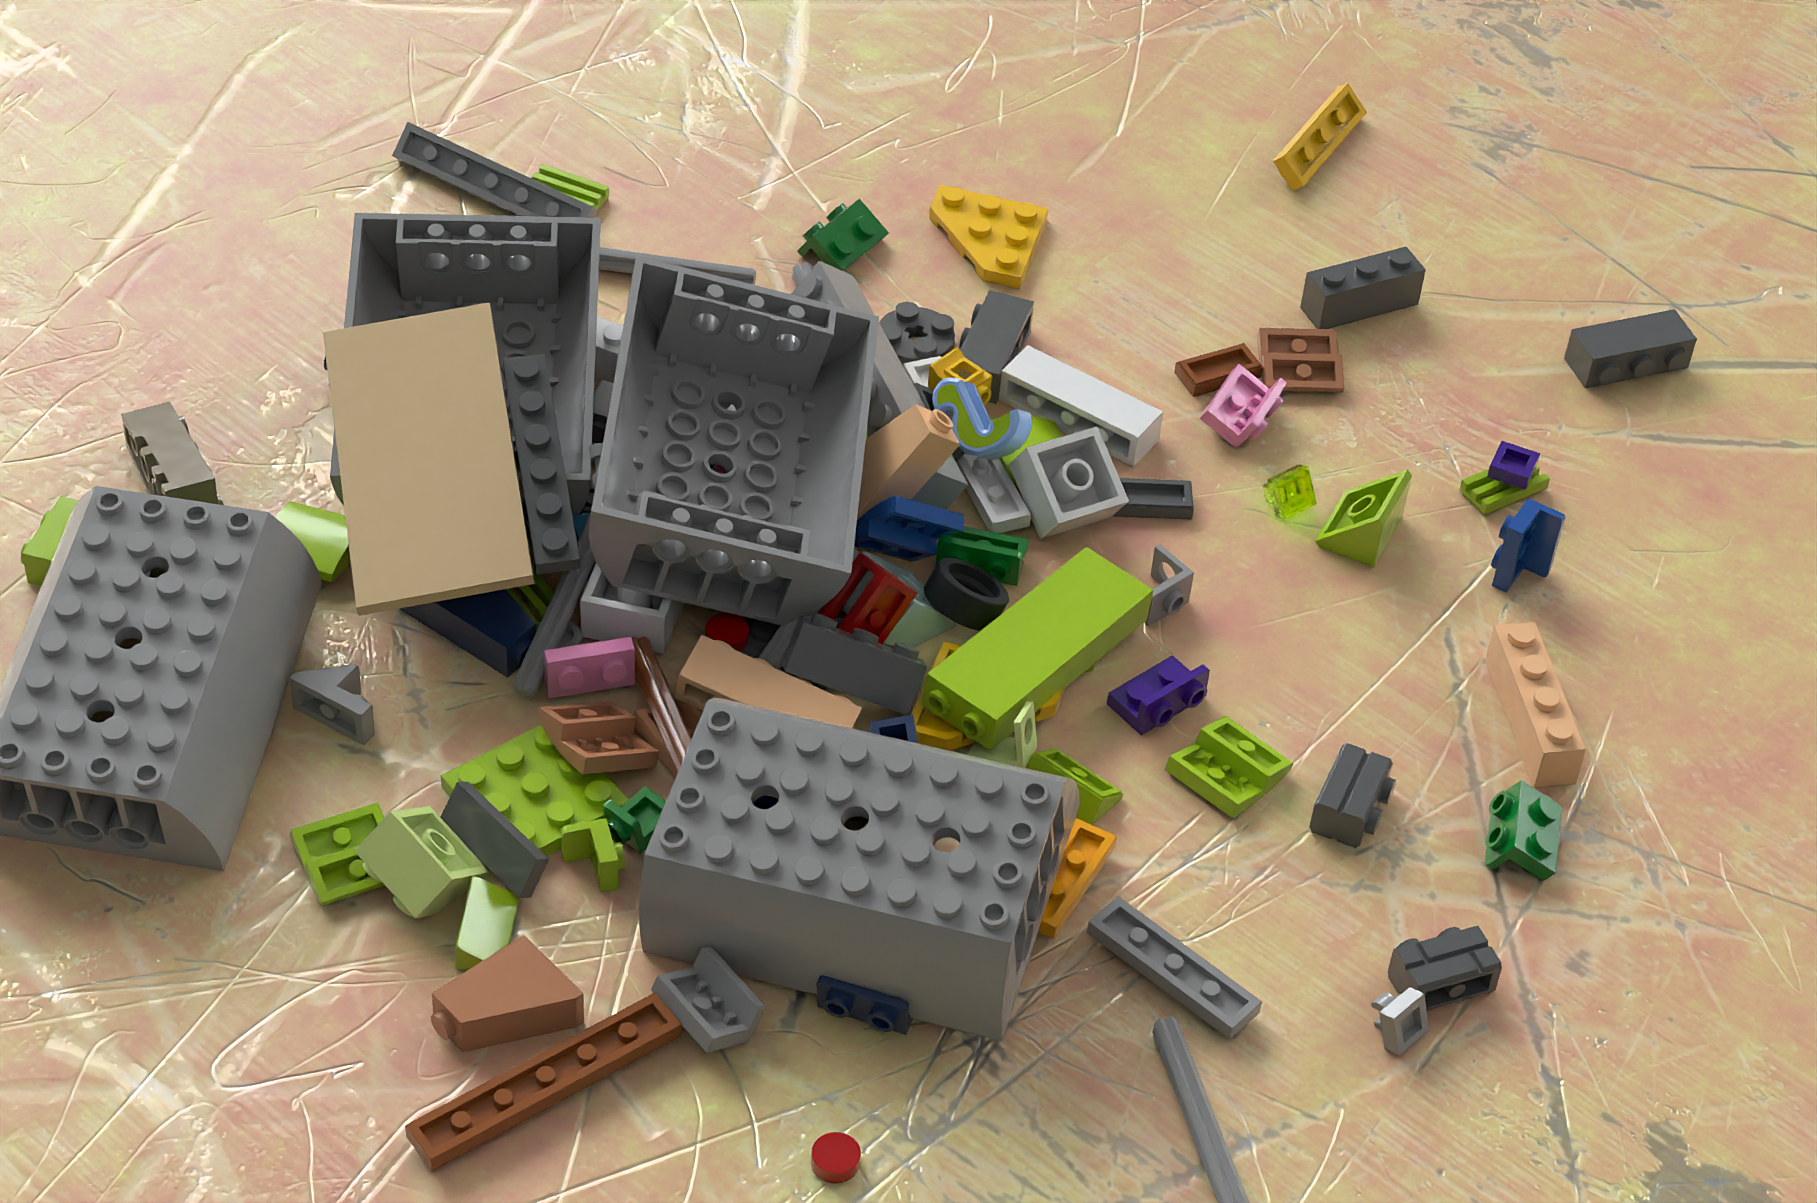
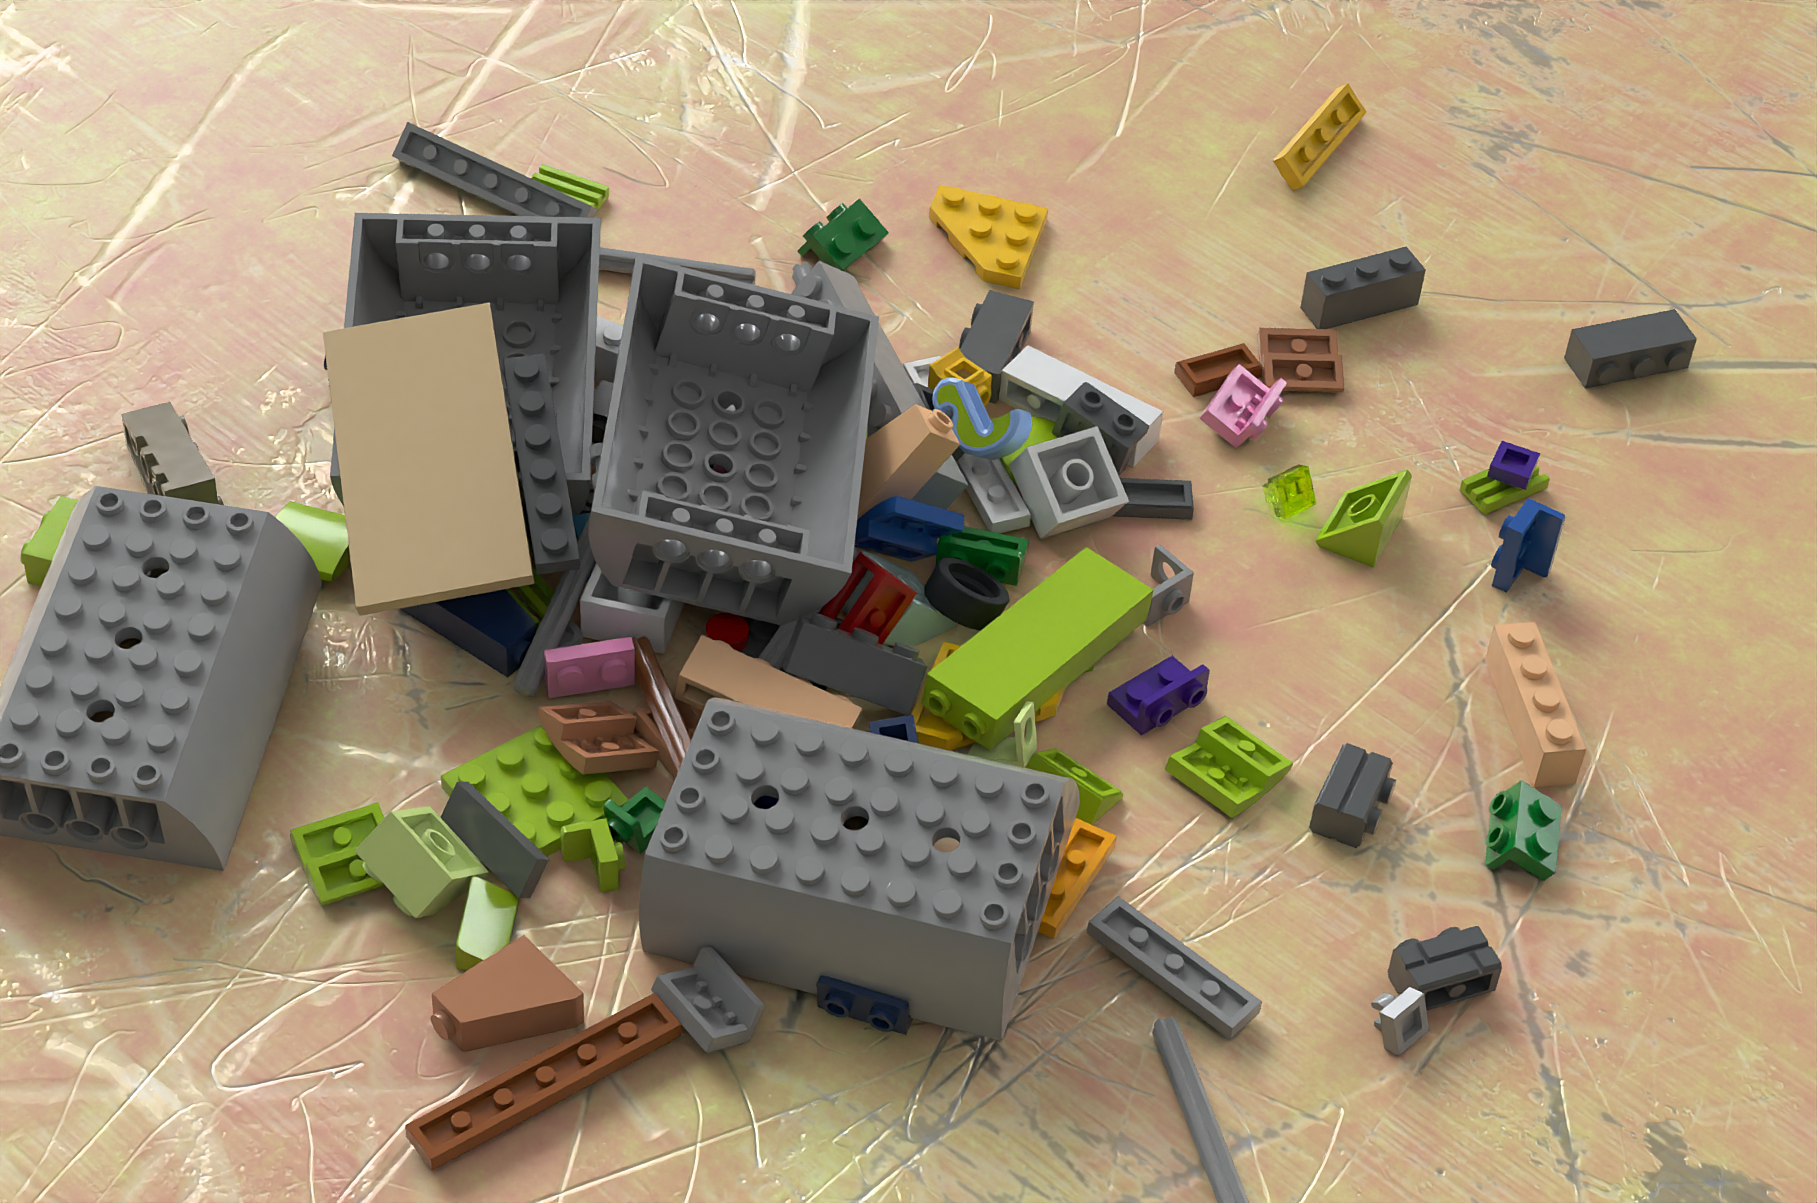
(335, 700): light grey slope -> none
(835, 1157): red tile -> none
(933, 331): dark grey plate -> none
(1117, 425): none -> dark grey bracket

